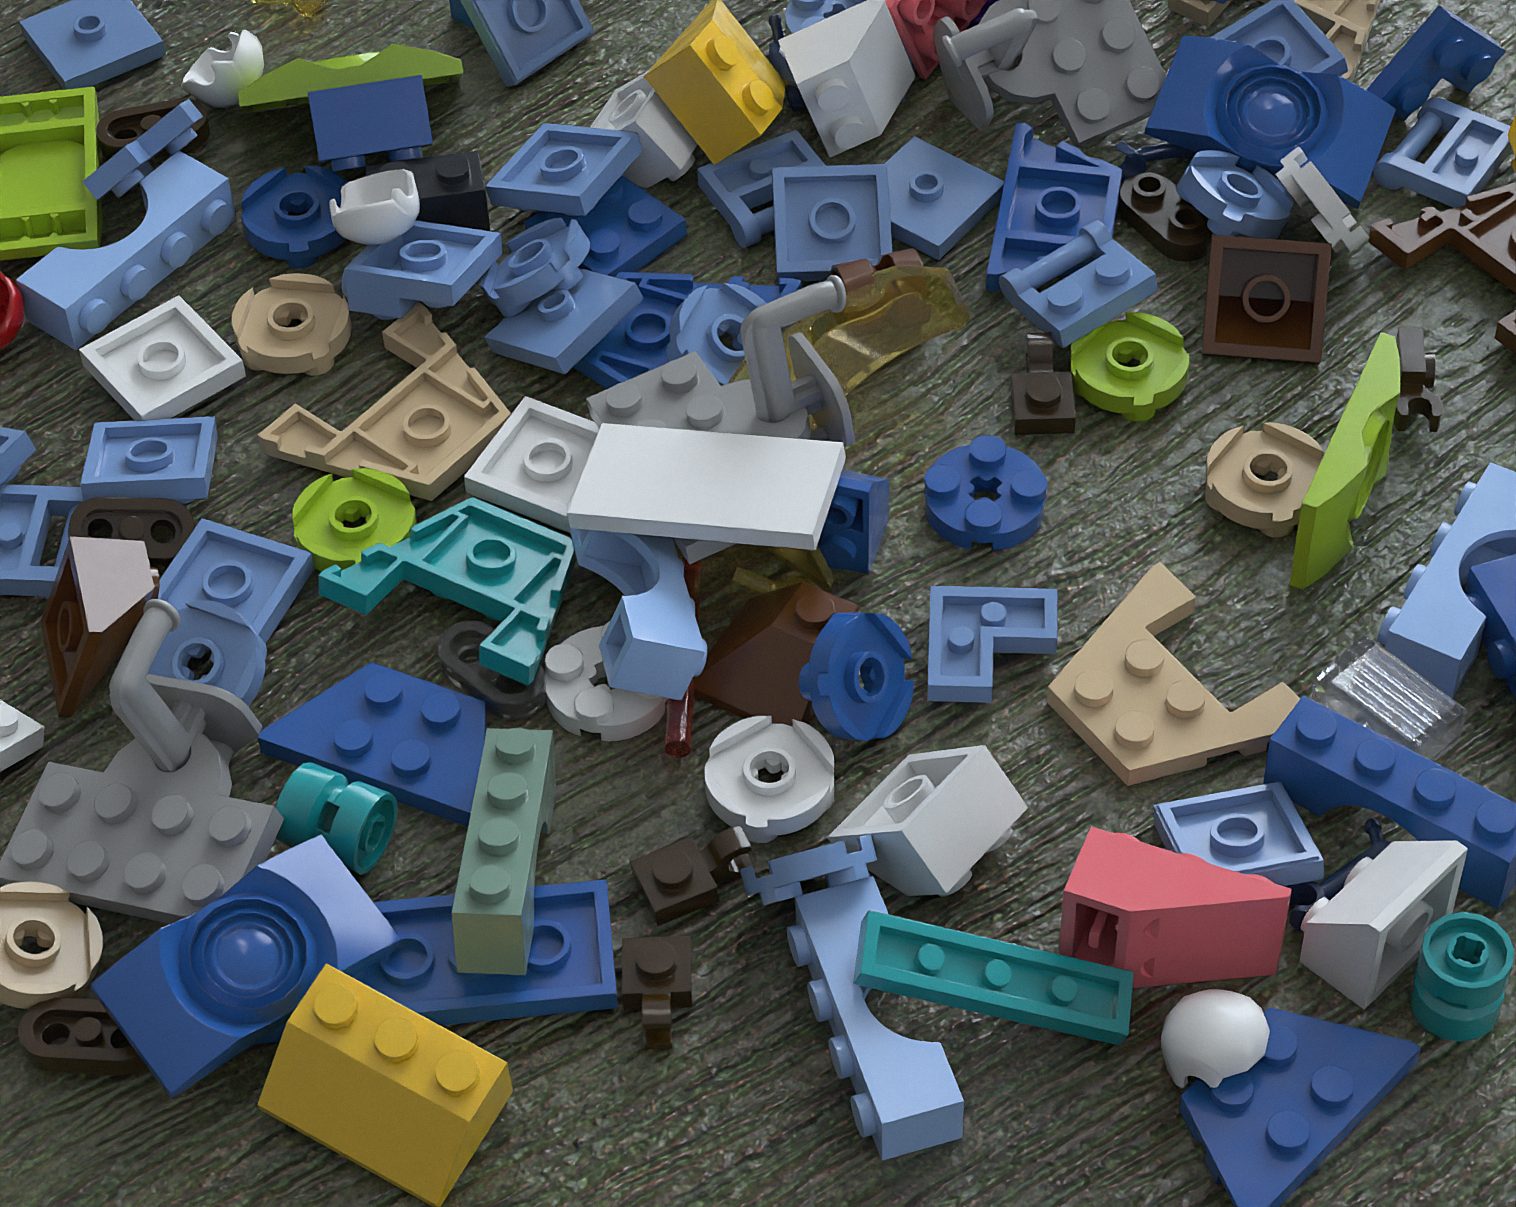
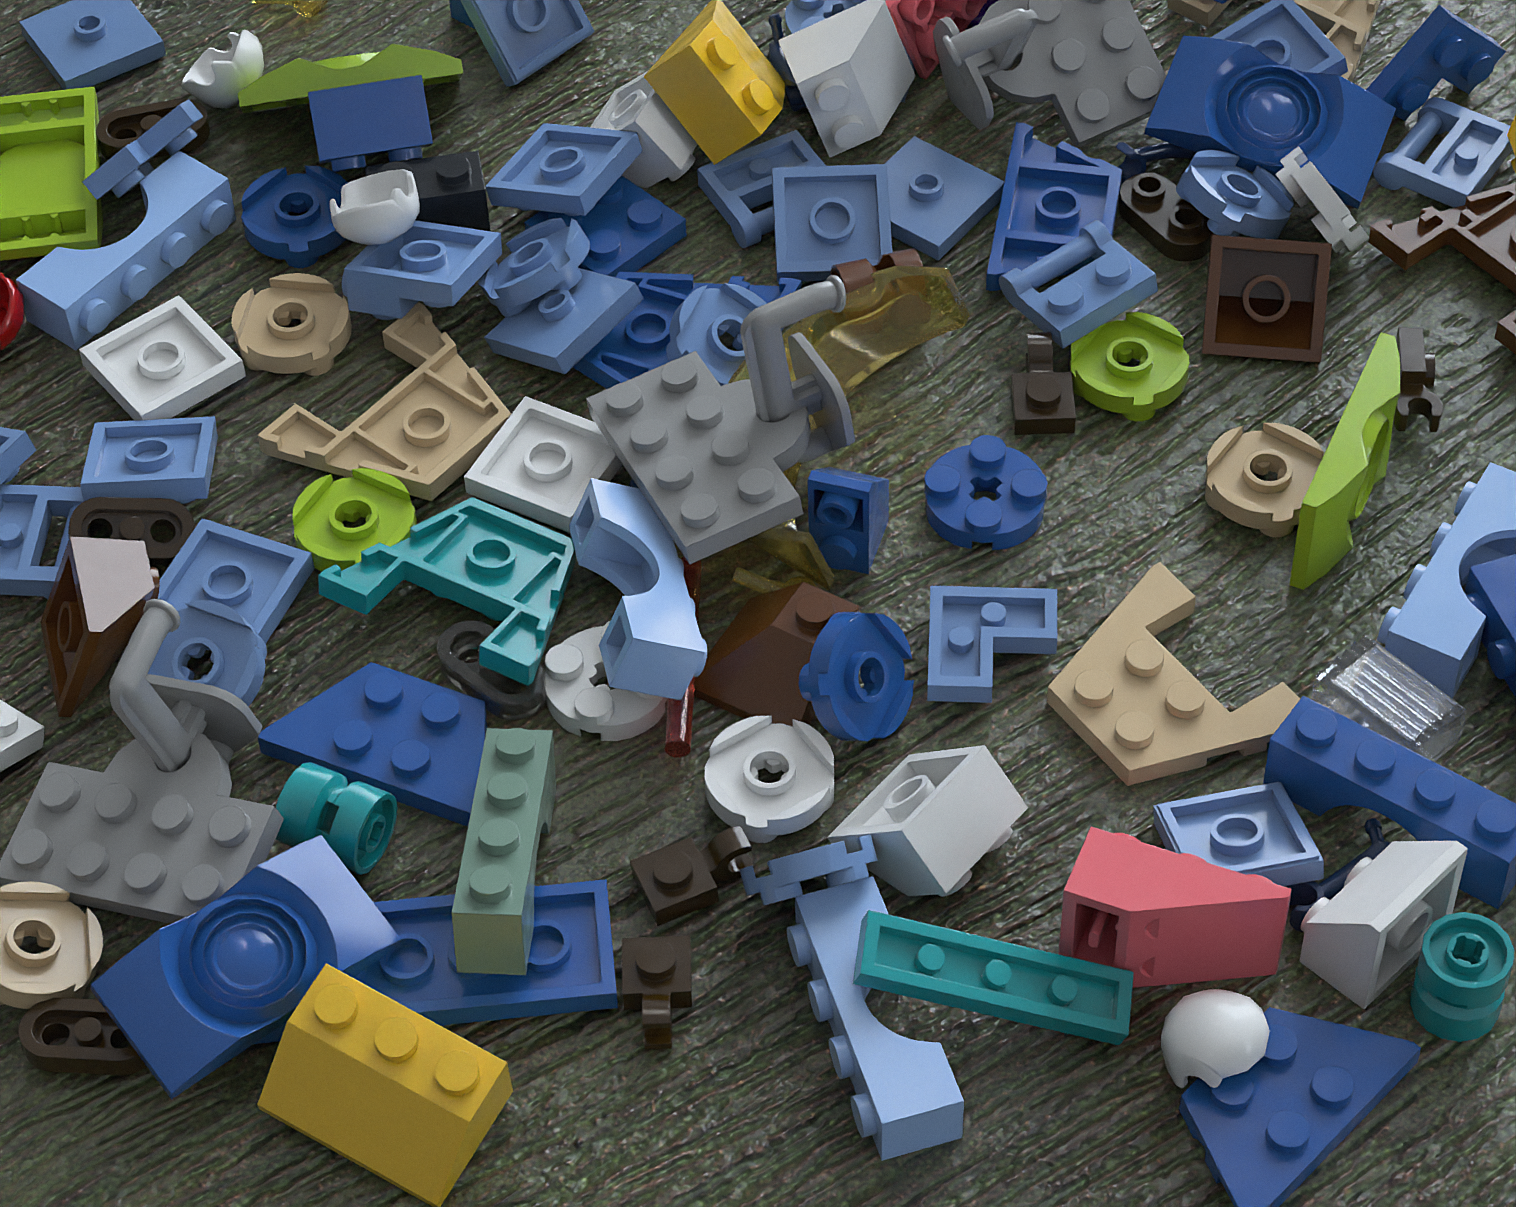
(707, 486): white tile -> none

